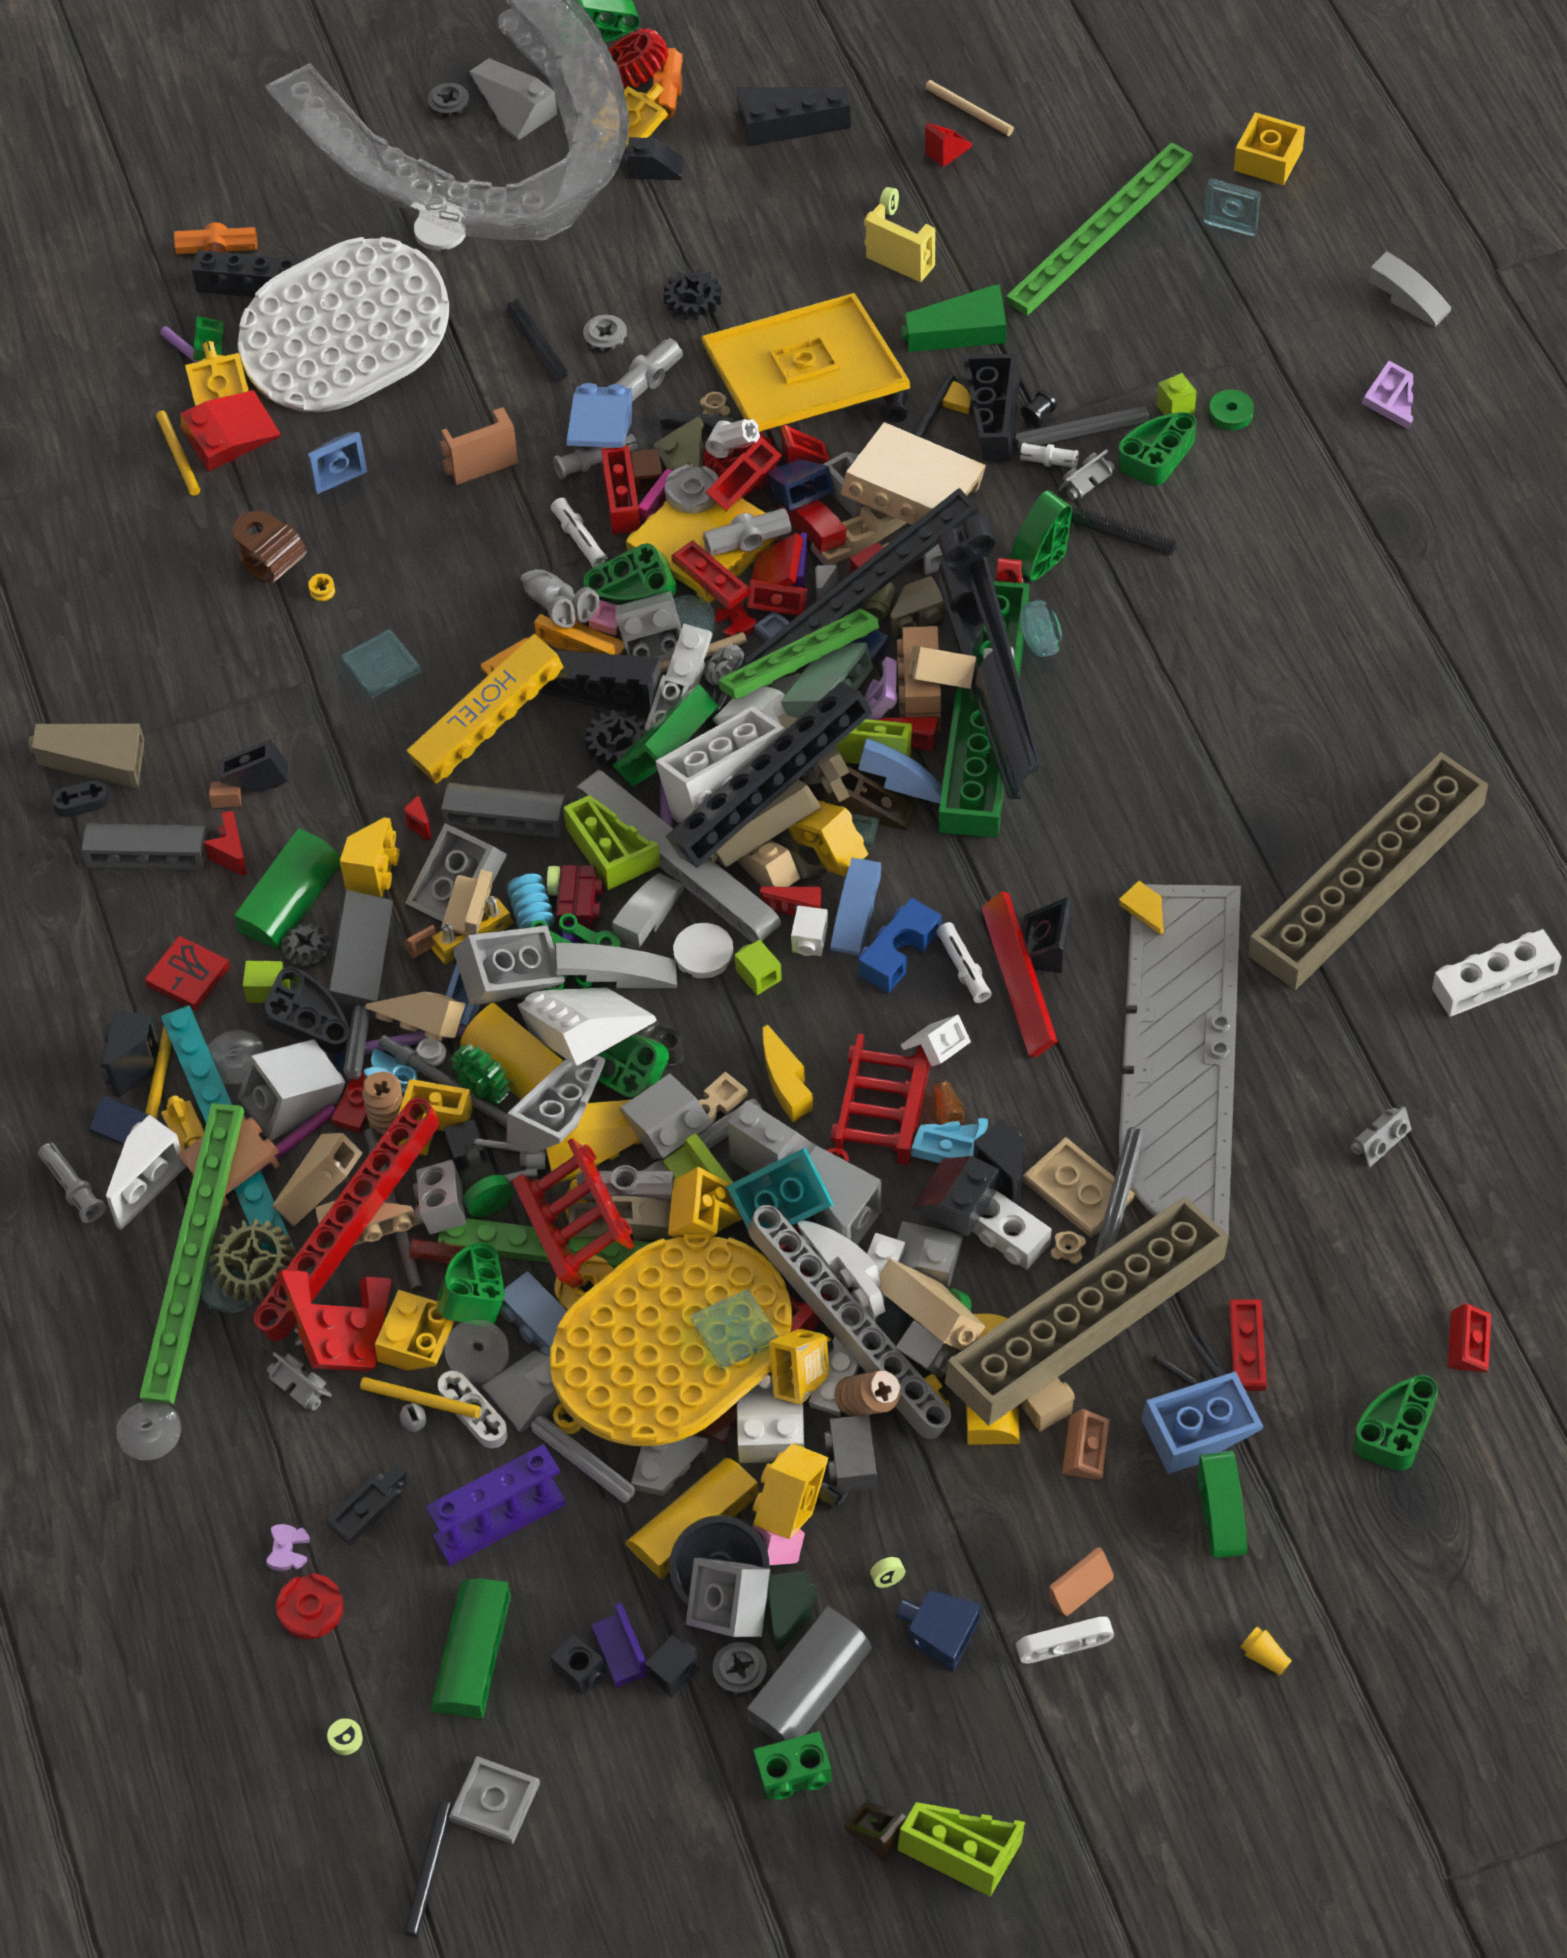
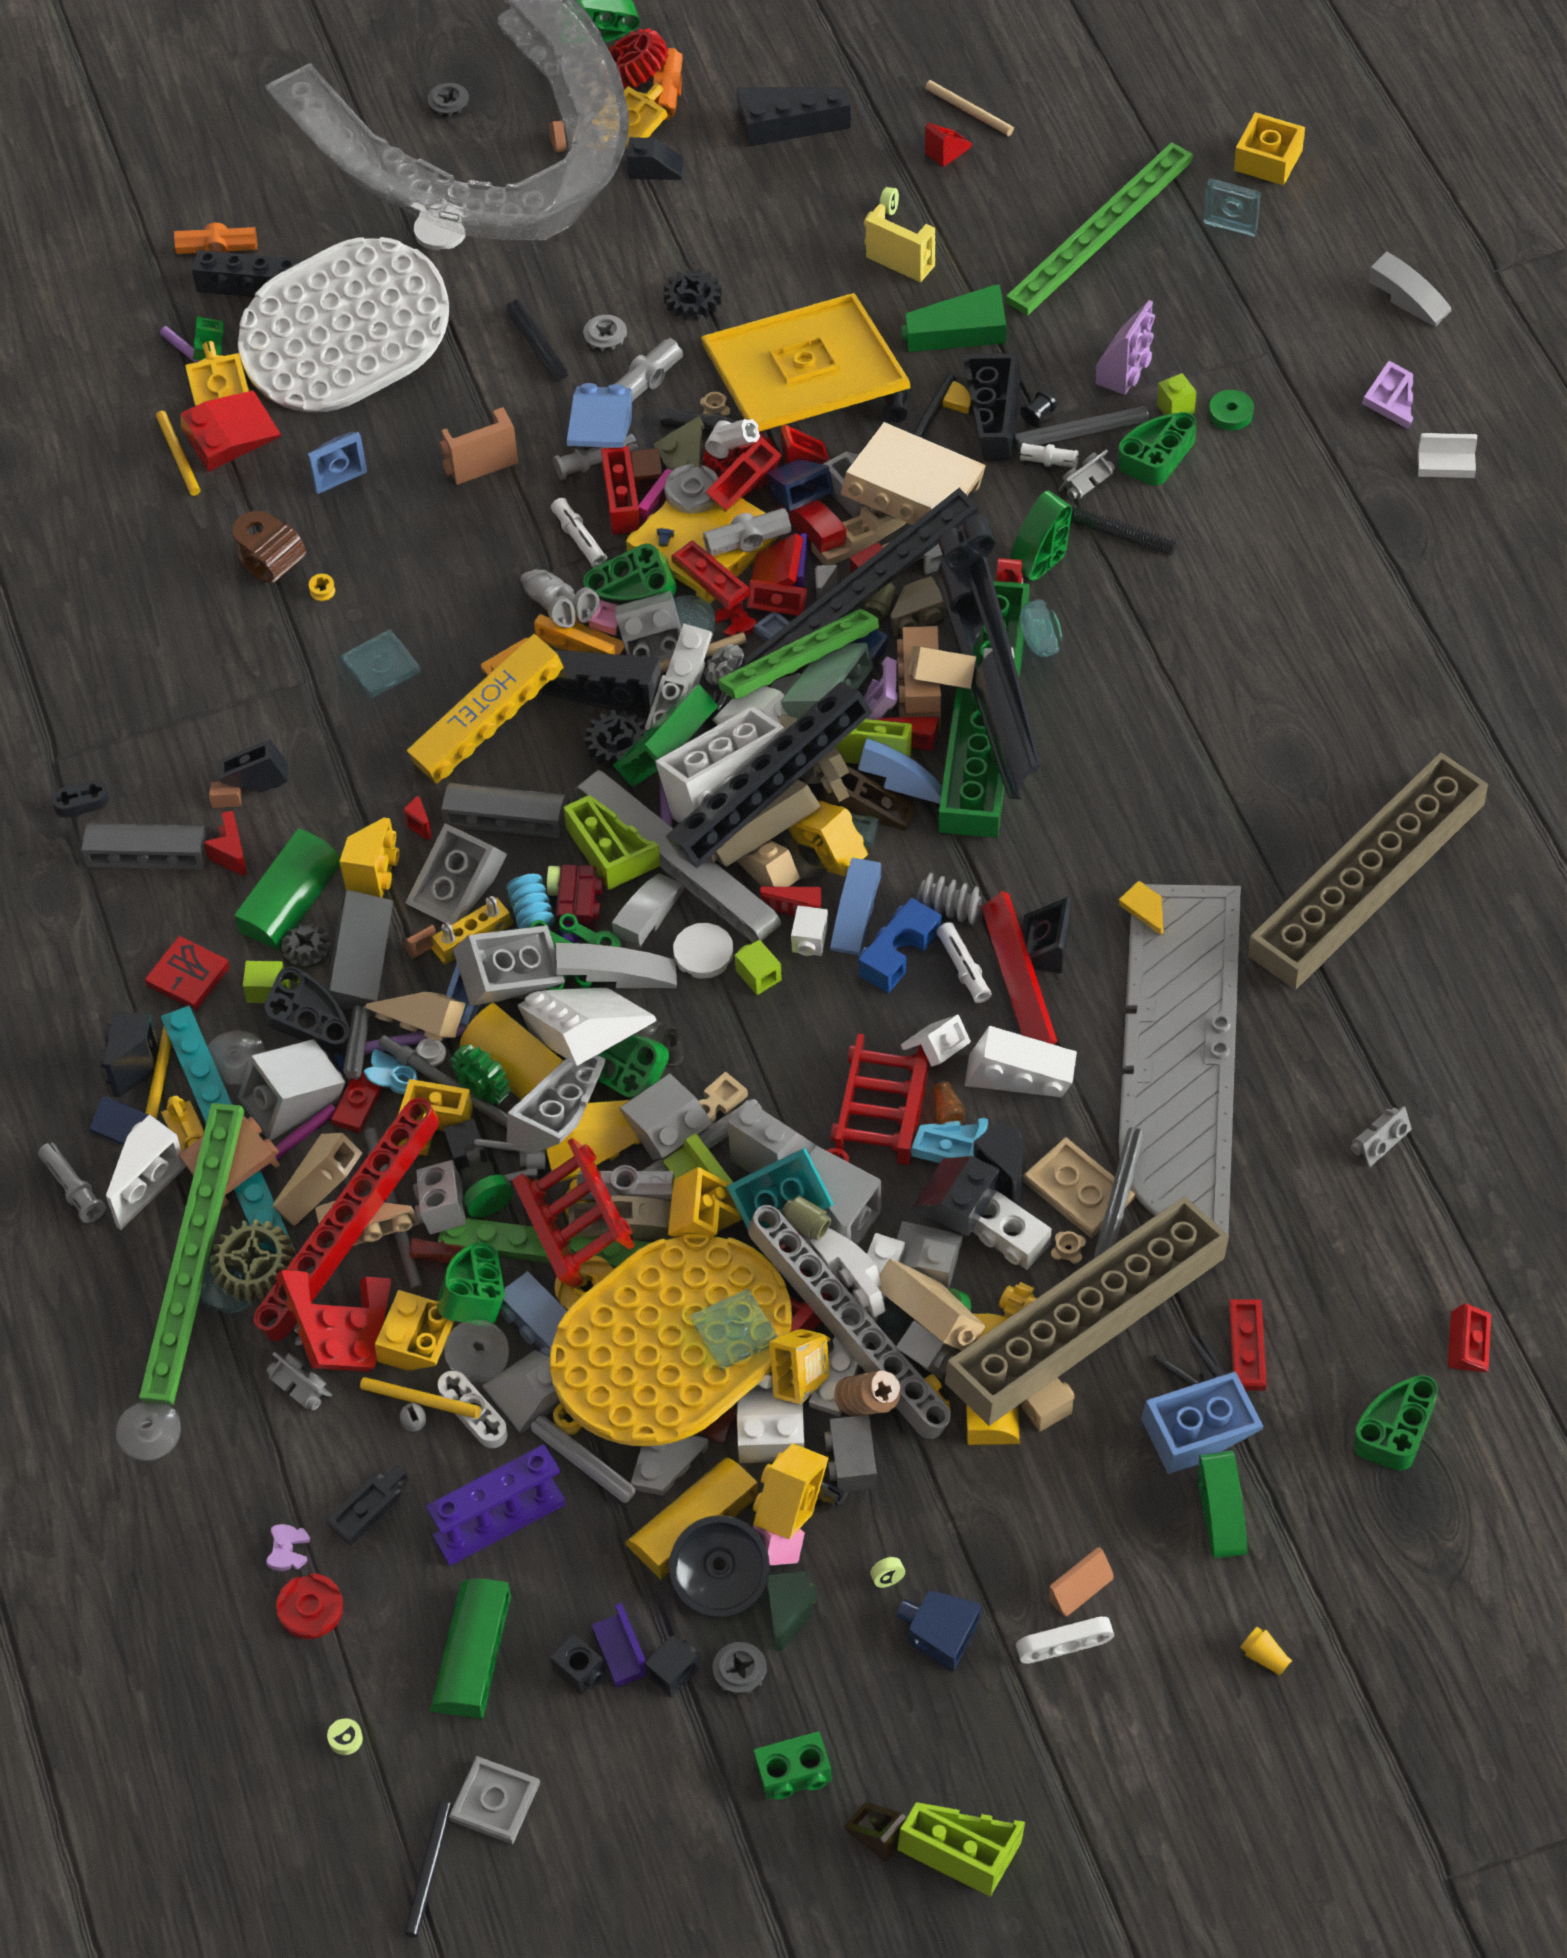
(91, 750): dark tan slope -> none
(382, 1100): medium nougat piece -> none
(468, 903): tan panel -> none
(514, 97): light grey wedge -> none
(557, 136): none -> nougat tile
(665, 535): none -> dark blue piece
(728, 1597): light grey slope -> none
(786, 1076): yellow slope -> none
(806, 1218): none -> olive brick
(809, 1677): dark grey brick -> none
(950, 899): none -> light grey piece
(1016, 1298): none -> yellow gear
(1019, 1064): none -> white wedge
(1086, 1445): nougat slope -> none
(1127, 352): none -> lavender slope
(1447, 455): none -> white panel
(1457, 995): white brick -> none

